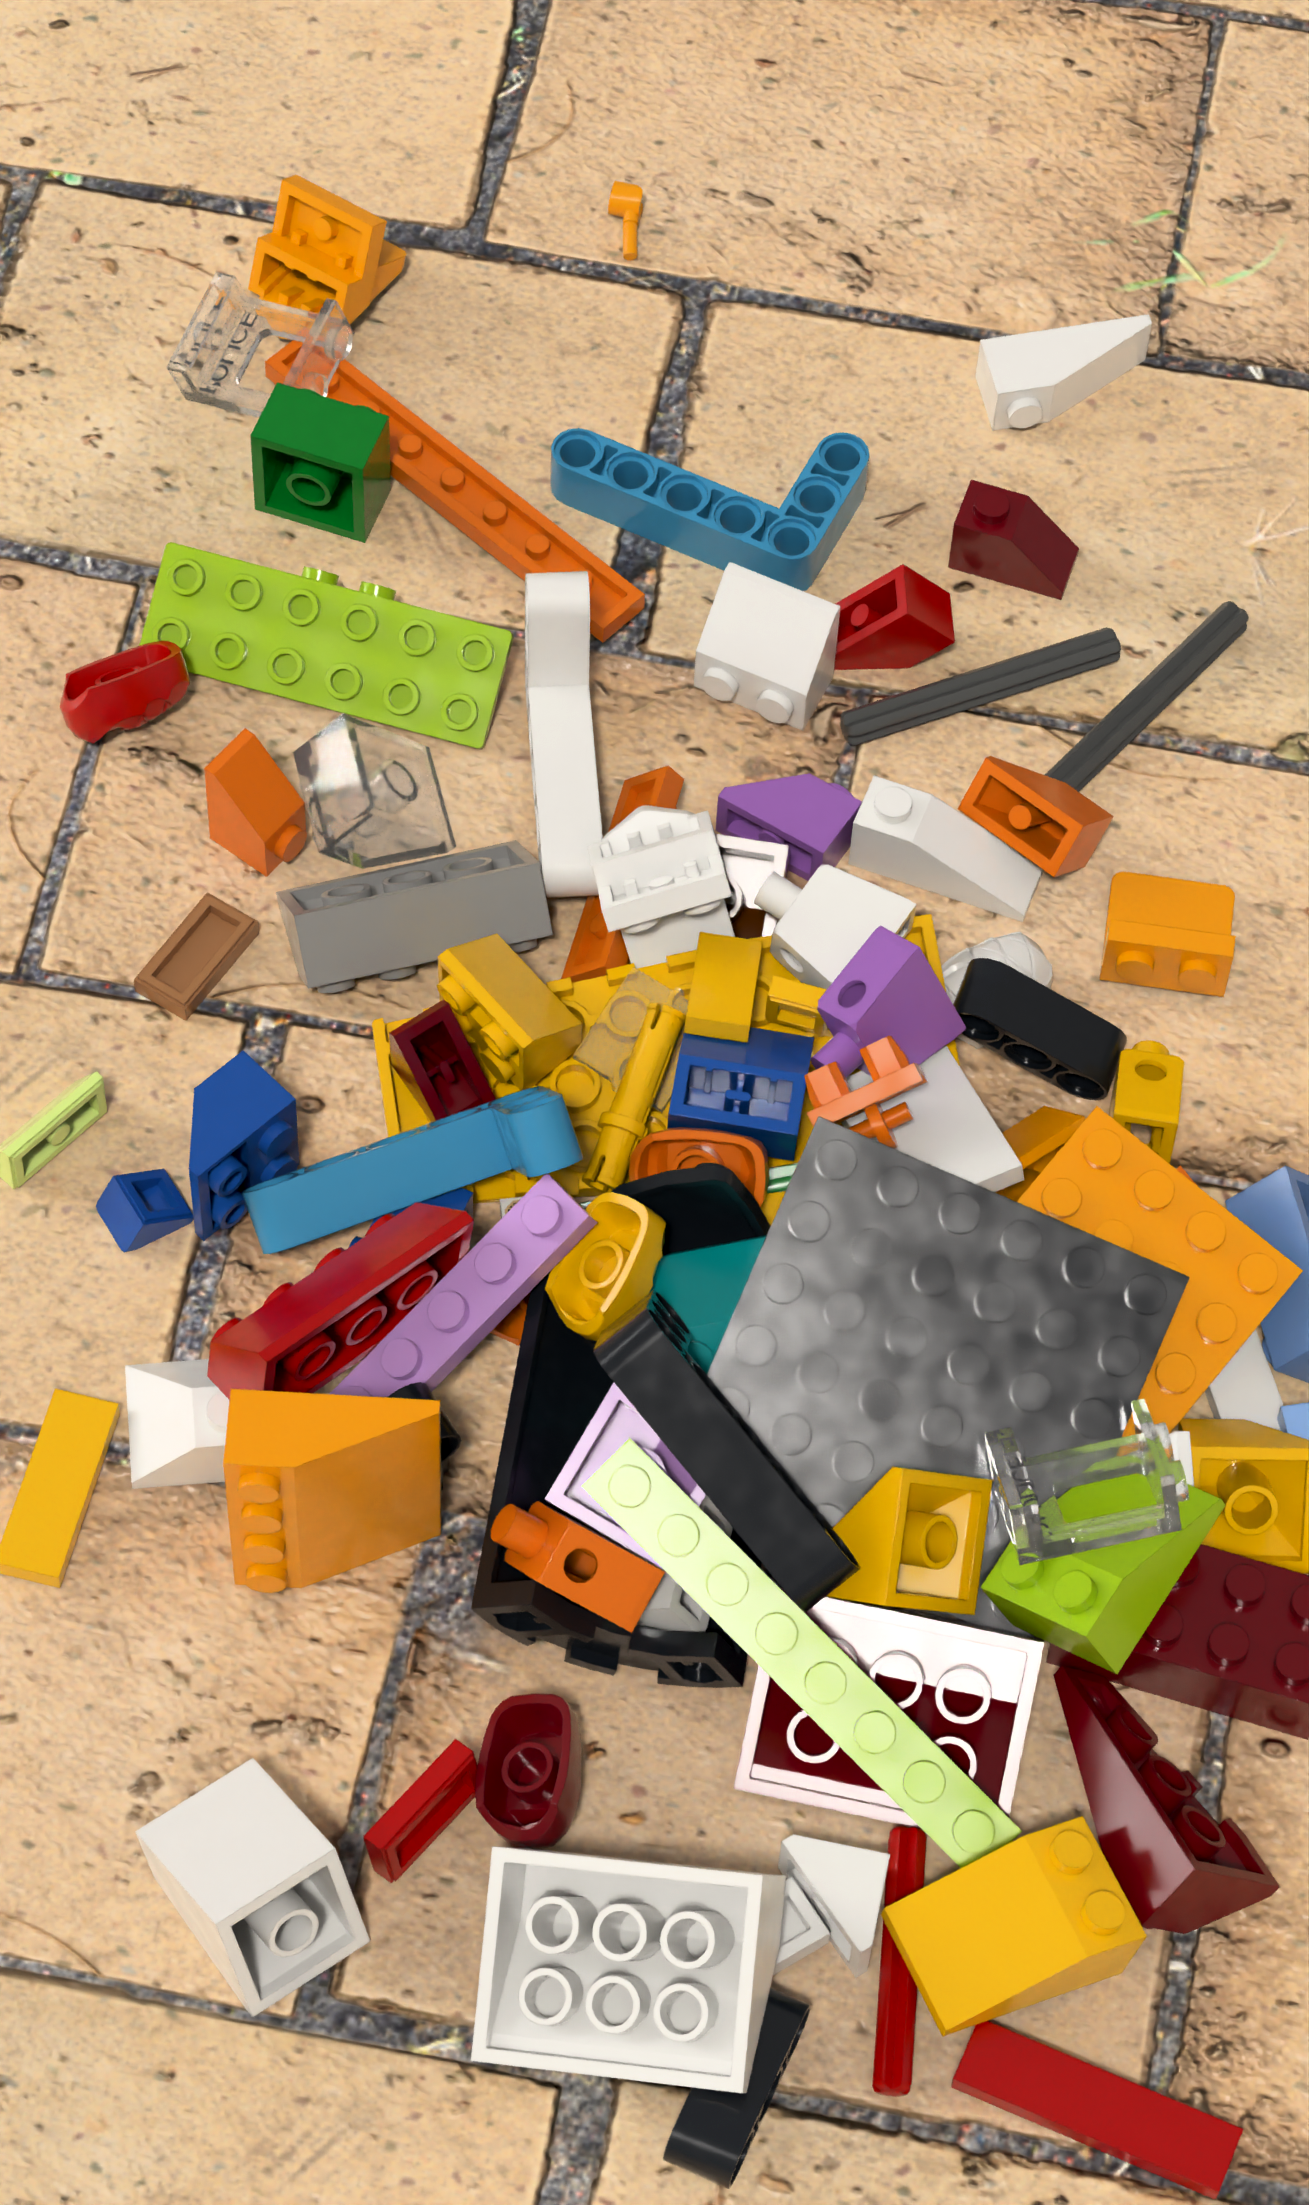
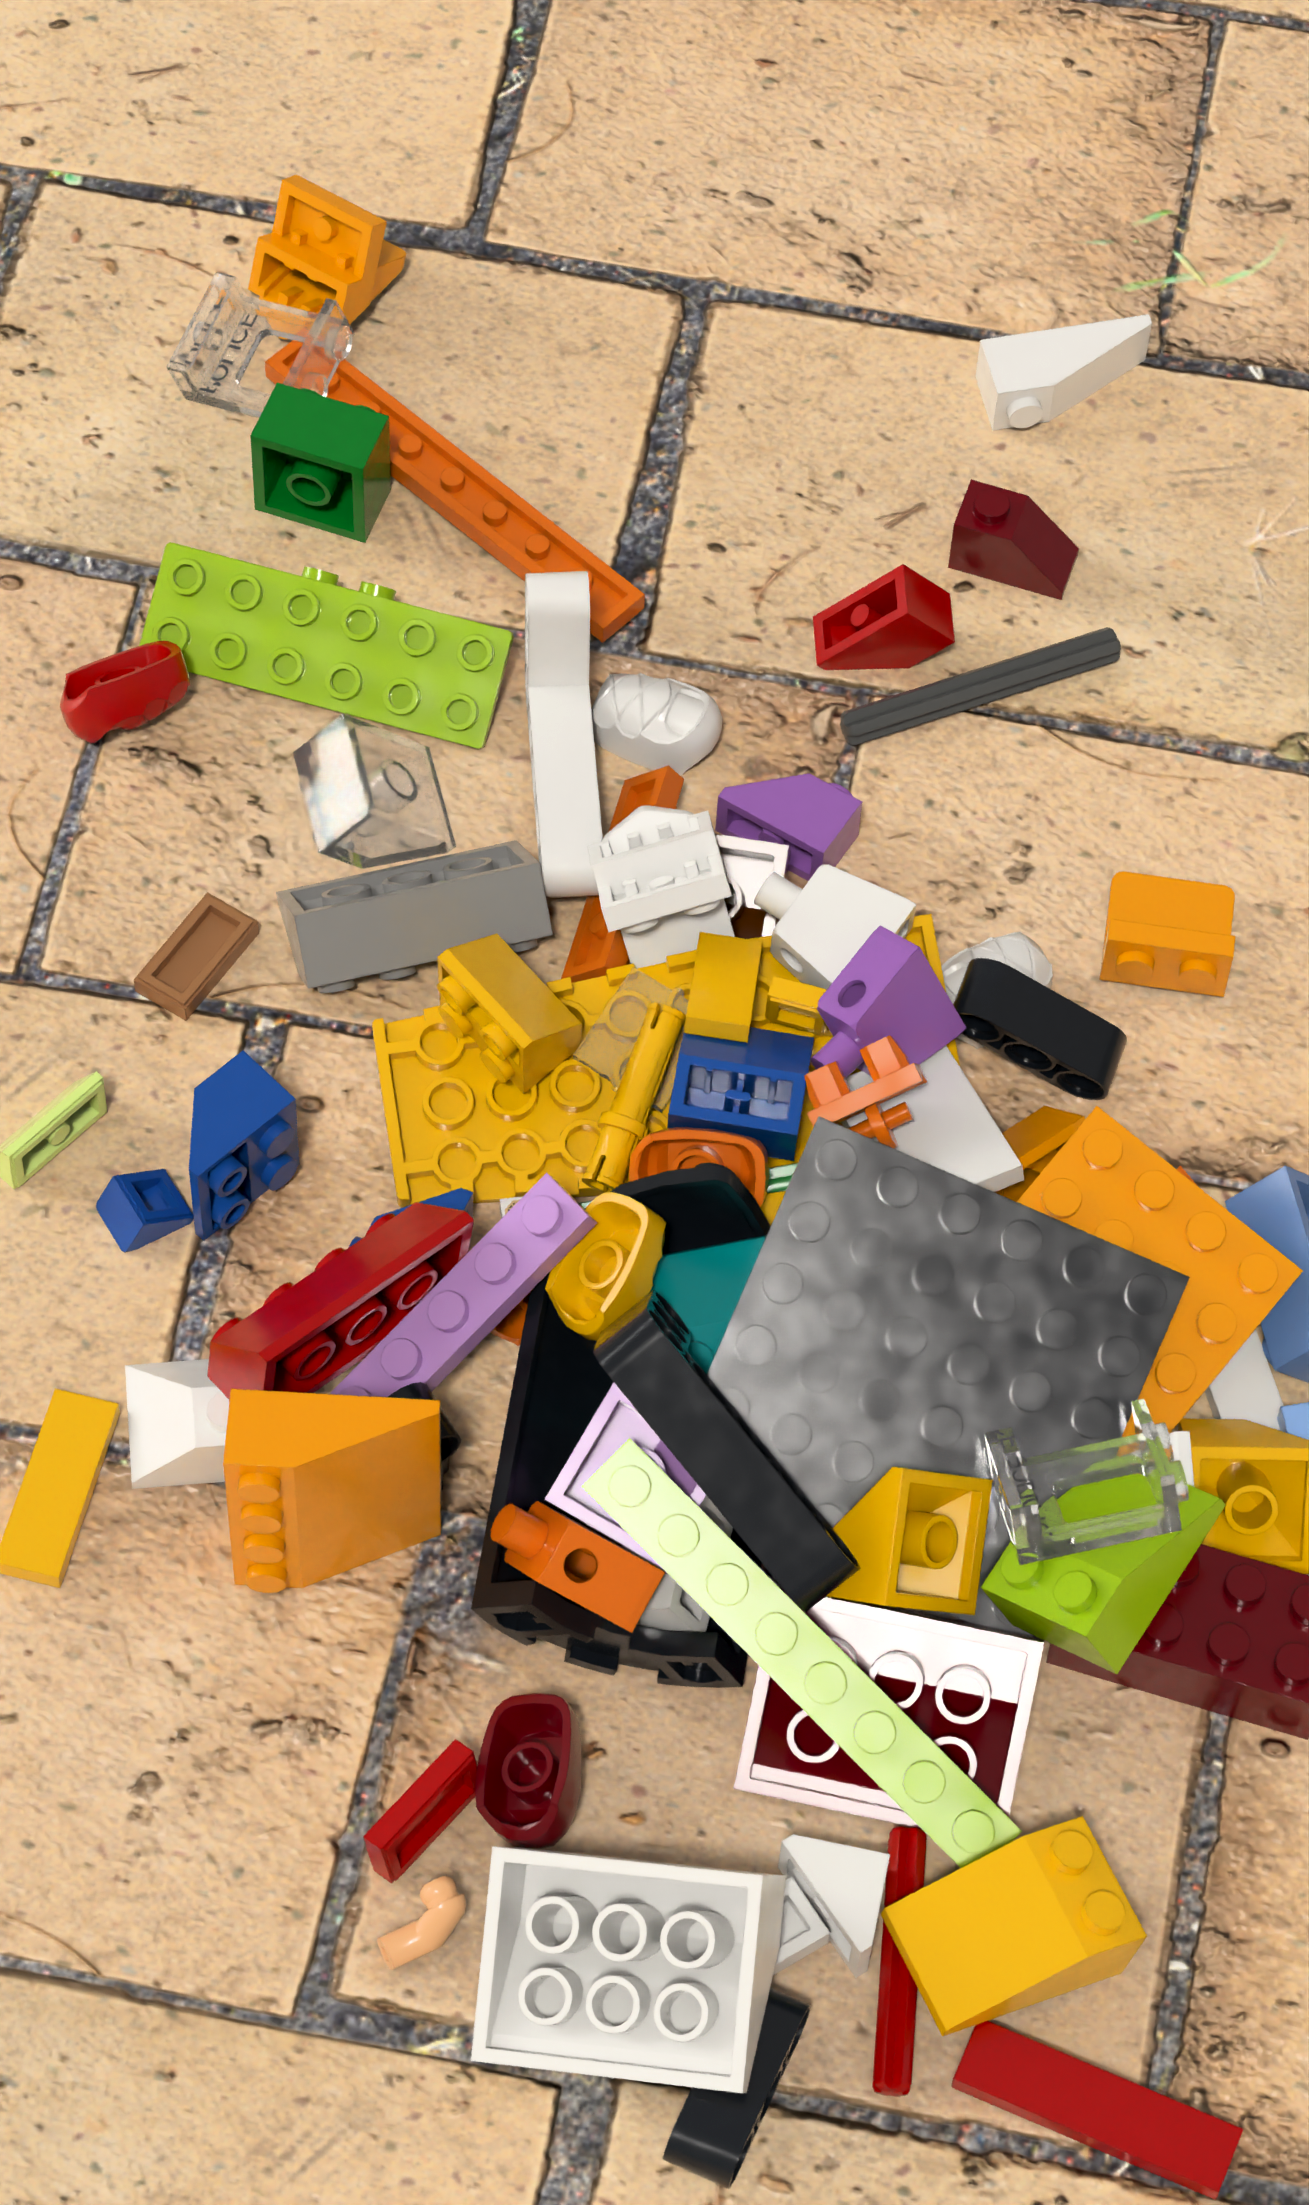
(253, 805): orange slope -> none
(255, 1885): white slope -> none
(431, 1929): none -> light nougat arm
(438, 1063): dark red slope -> none
(515, 1132): dark azure beam -> none
(627, 203): light orange hand -> none
(655, 721): none -> white piece
(709, 518): dark azure beam -> none
(767, 647): white slope -> none
(939, 850): white slope -> none
(1036, 815): orange slope -> none
(1149, 1093): yellow torso -> none
(1151, 696): dark grey axle -> none
(1151, 1828): dark red wedge -> none

